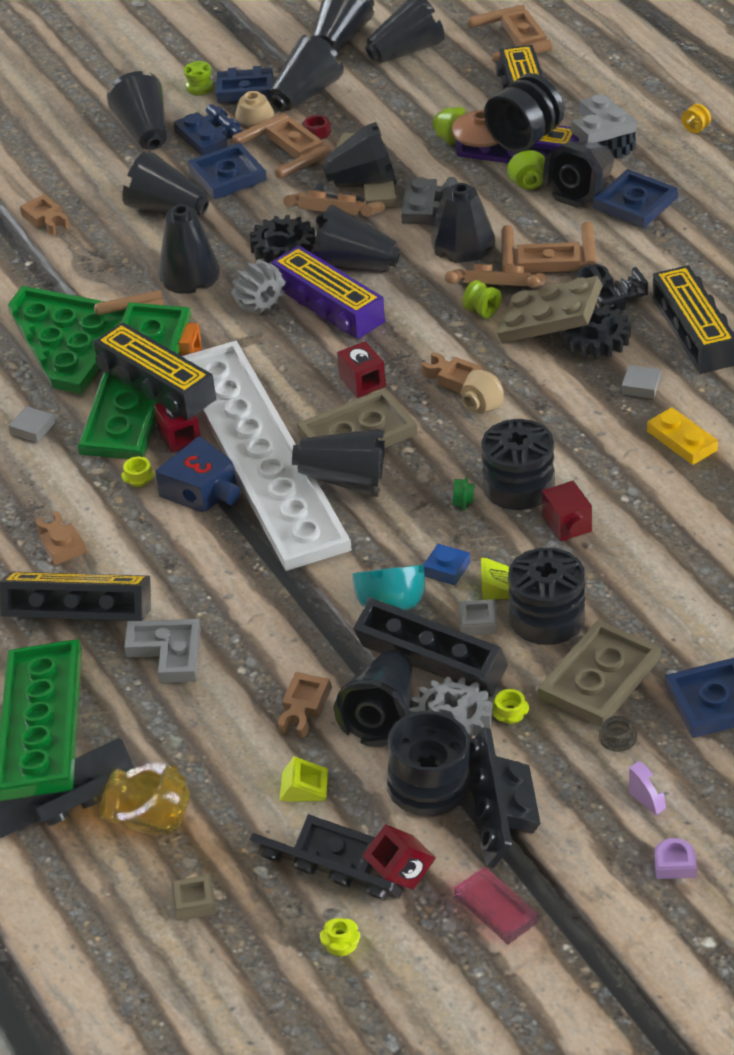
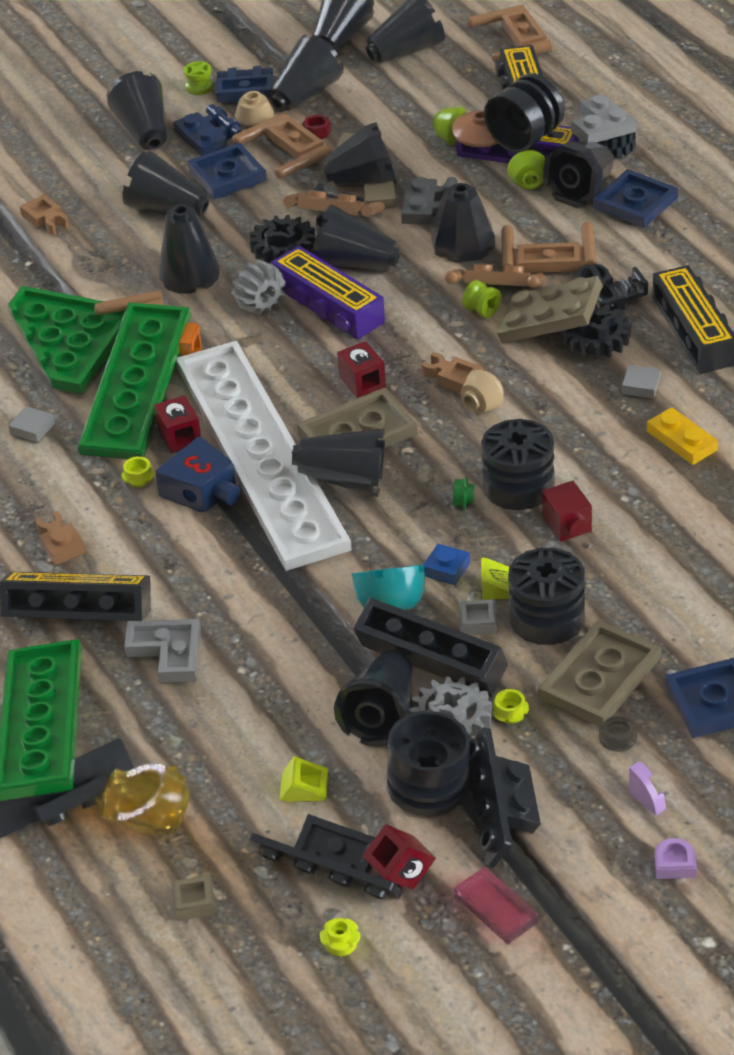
(155, 370): black brick -> none
(303, 699): medium nougat plate -> none
(701, 114): yellow bush -> none

